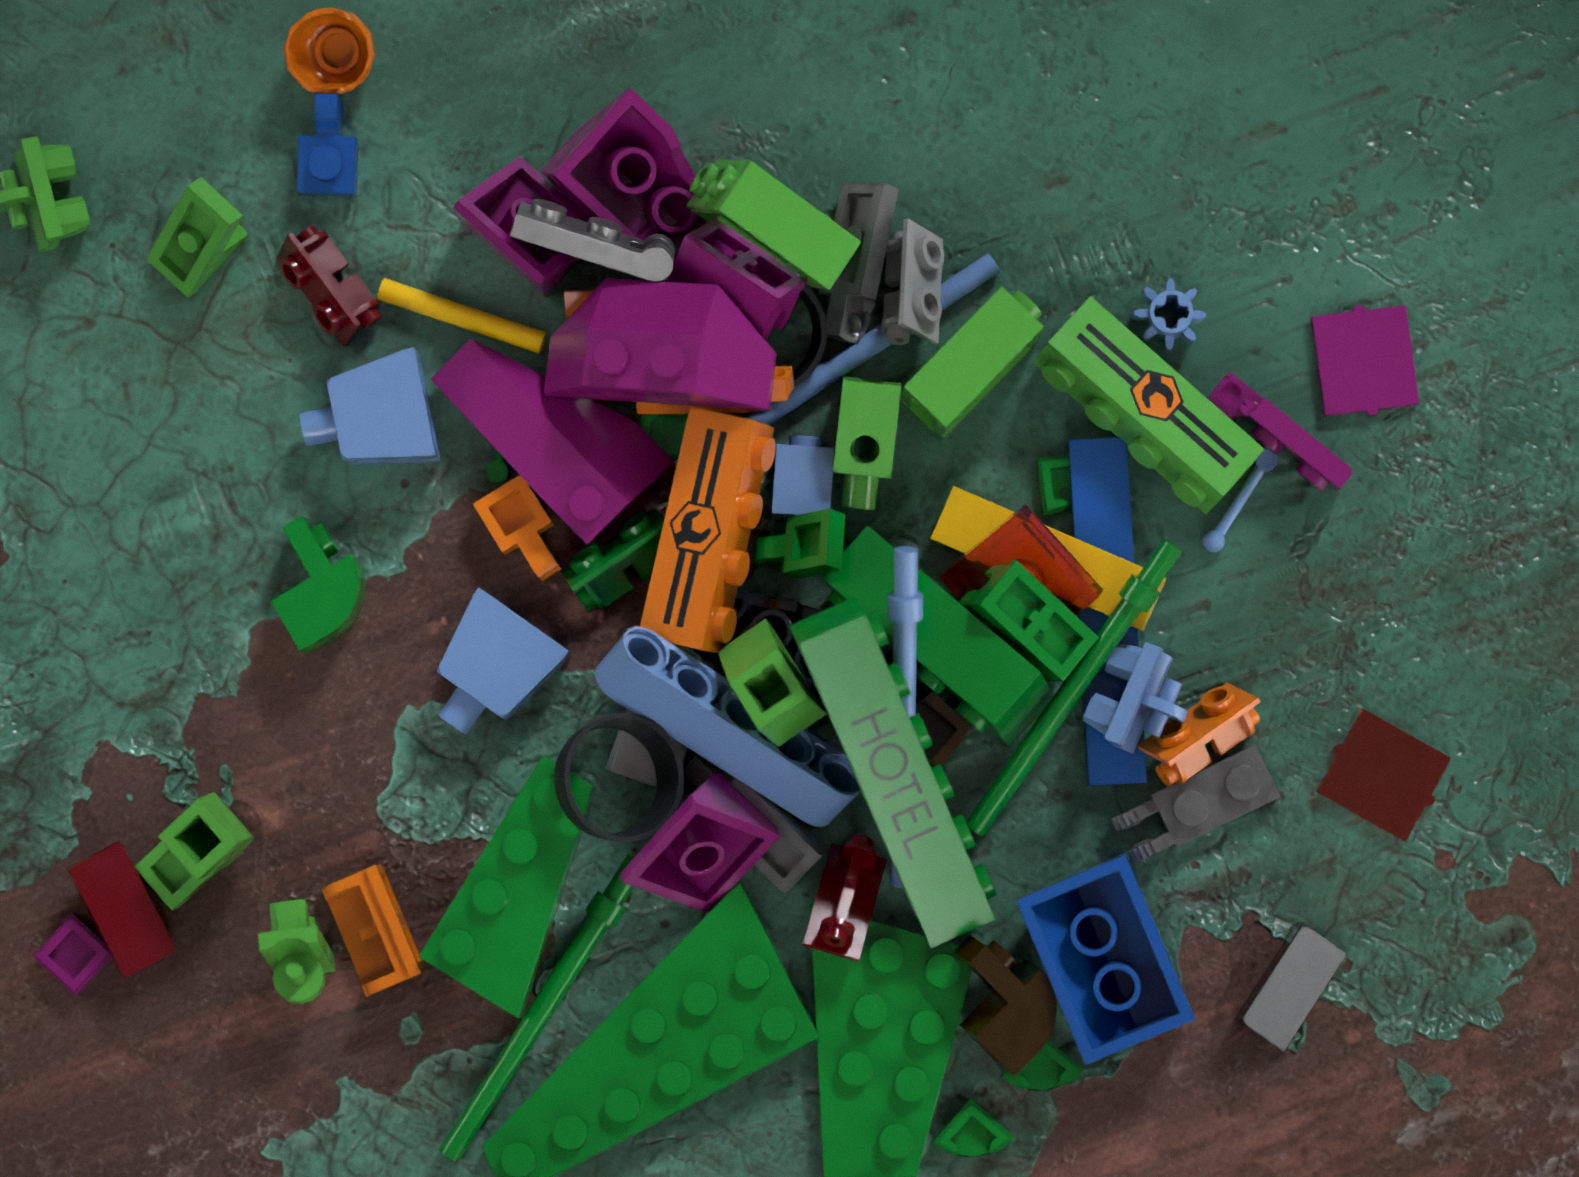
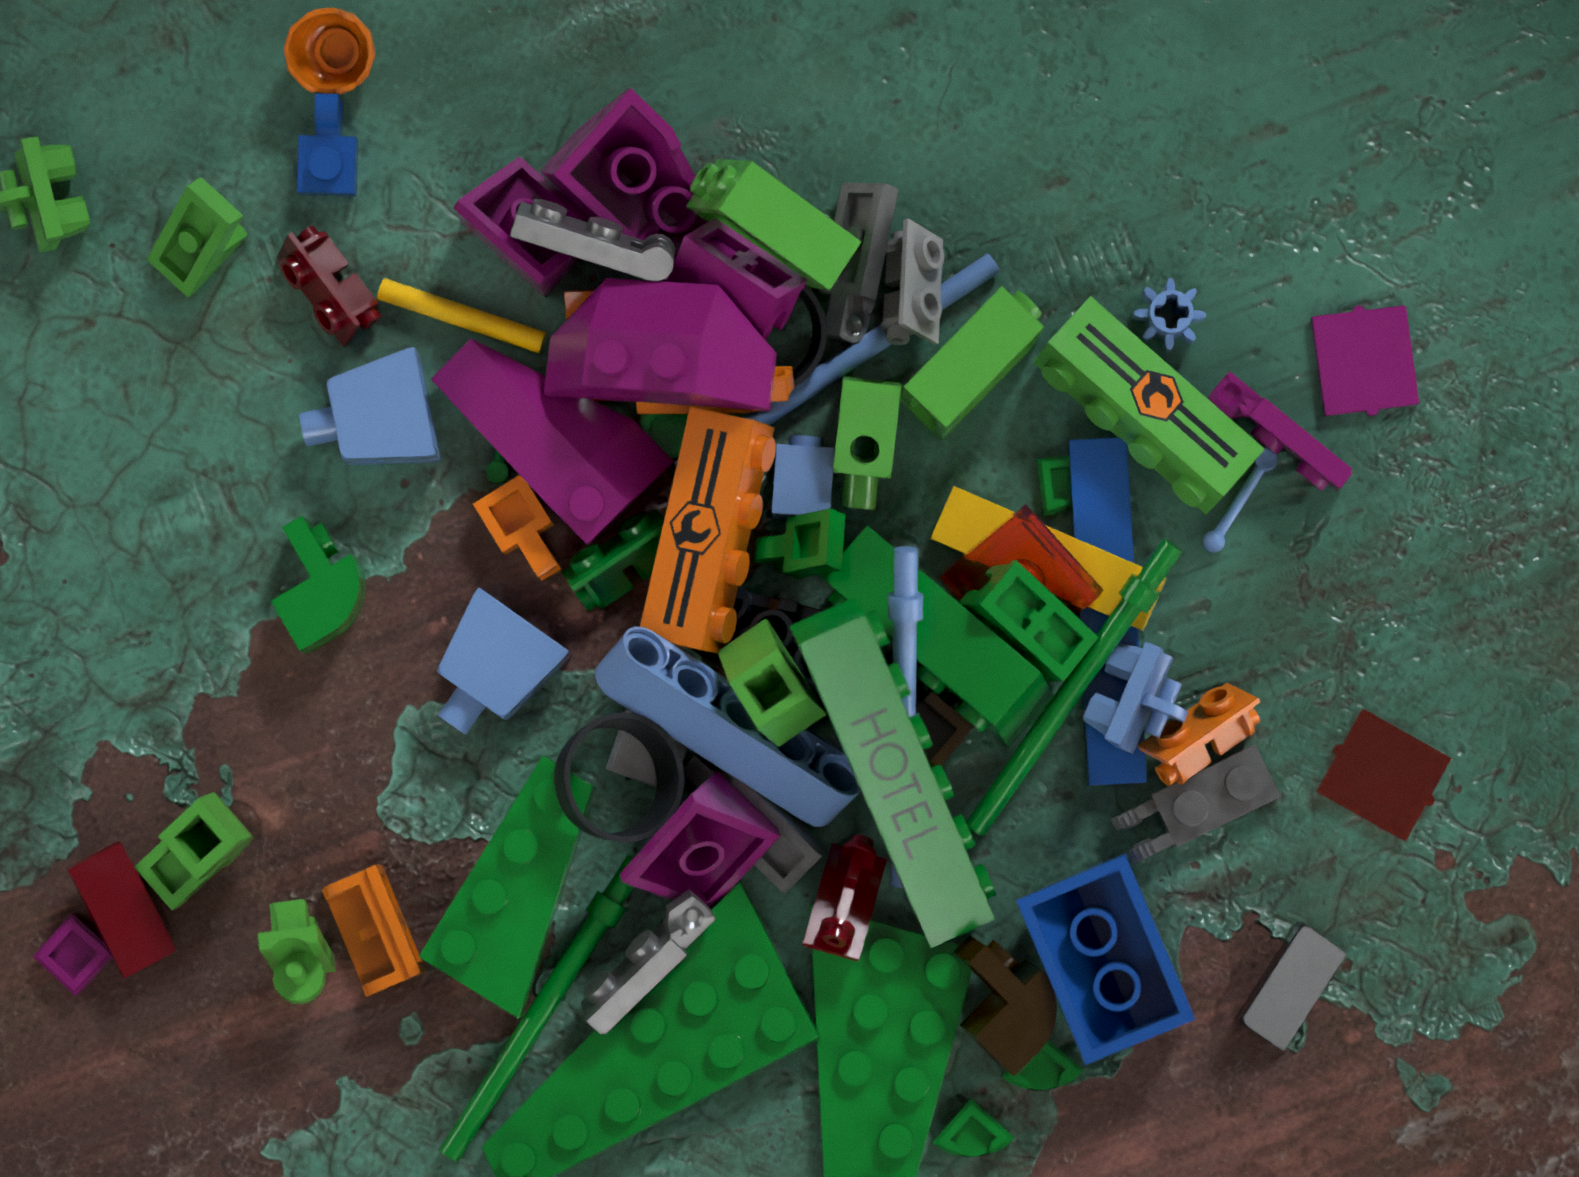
(646, 962): none -> flat silver hinge

